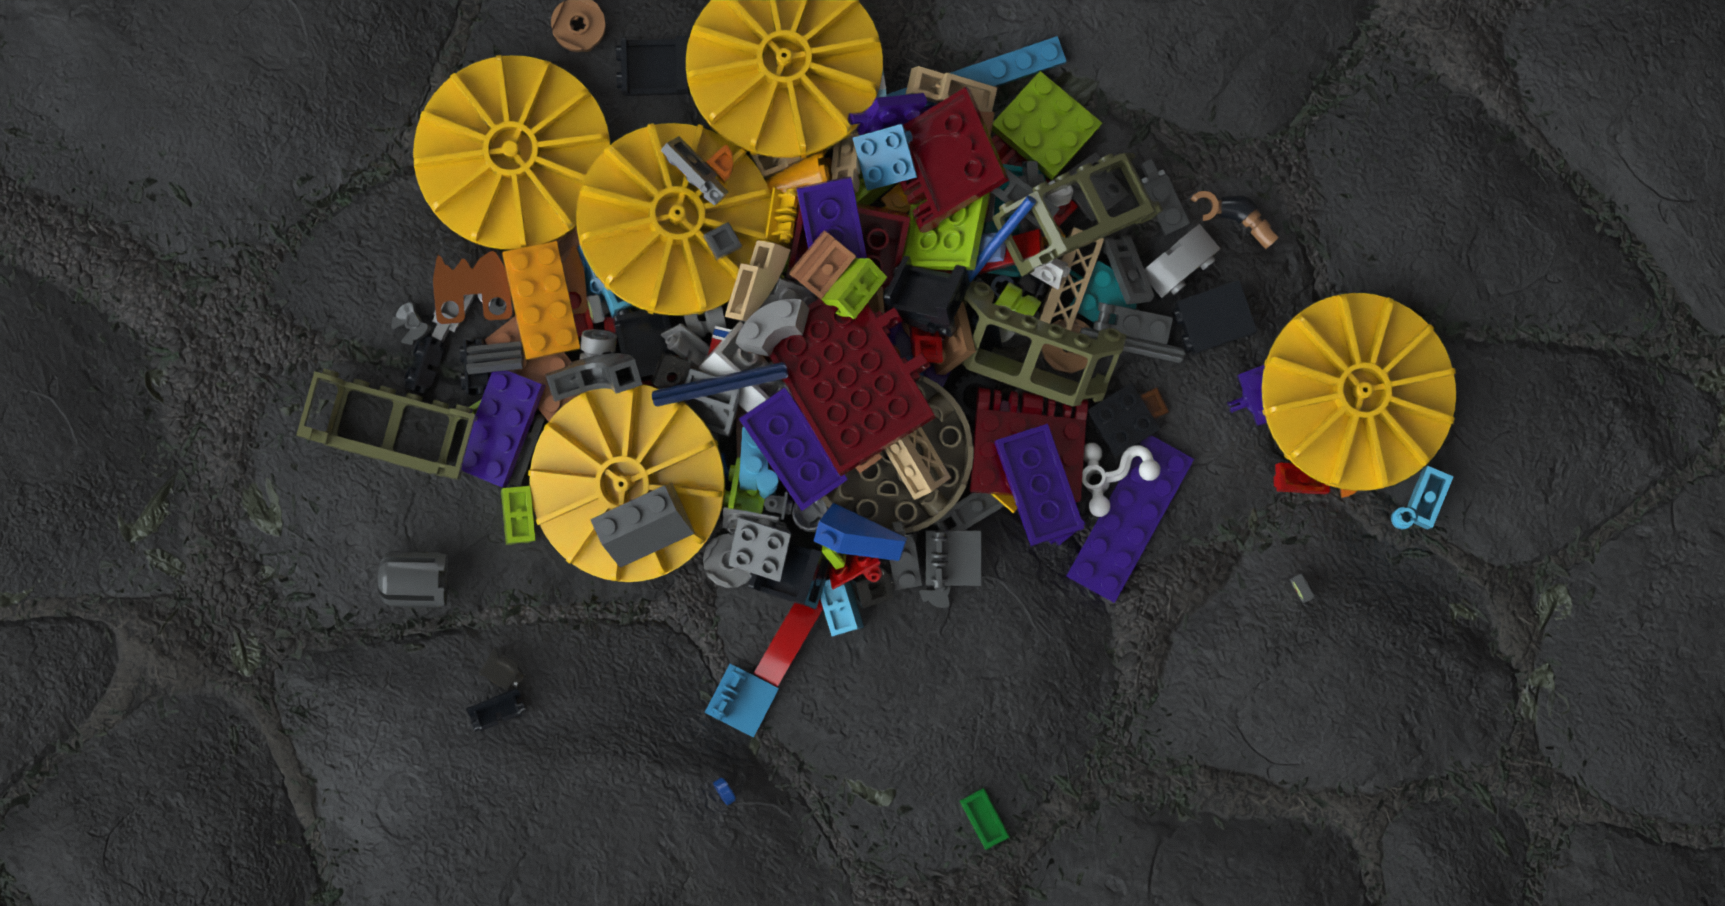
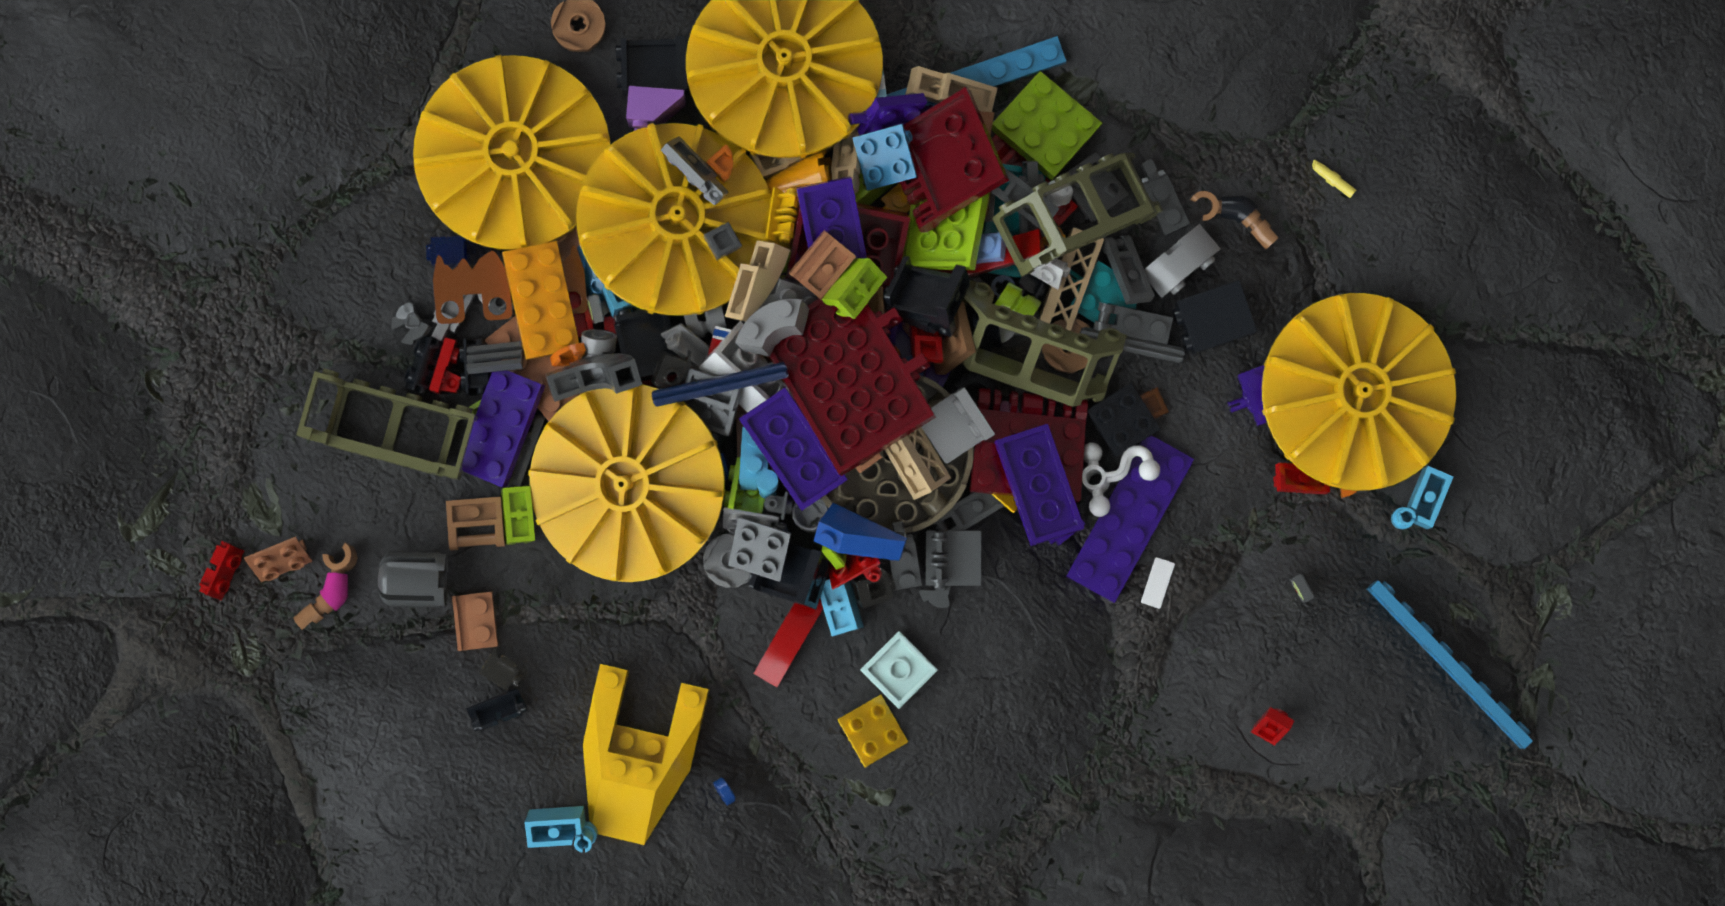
(227, 560): none -> red hinge
(278, 559): none -> nougat hinge
(334, 590): none -> medium nougat piece
(442, 378): none -> red hinge
(450, 248): none -> clear blue brick
(475, 514): none -> medium nougat plate
(475, 621): none -> nougat plate
(559, 827): none -> medium azure hinge
(568, 354): none -> orange tile
(631, 770): none -> yellow wedge
(643, 525): dark grey slope -> none
(652, 105): none -> medium lavender slope
(741, 700): dark azure hinge -> none
(872, 730): none -> yellow hinge
(898, 669): none -> light aqua plate
(956, 426): none -> light grey bracket
(984, 819): green tile -> none
(1001, 236): blue bar -> none
(1157, 583): none -> white sticker
(1273, 725): none -> red hinge
(1333, 178): none -> light yellow piece
(1457, 671): none -> dark azure plate

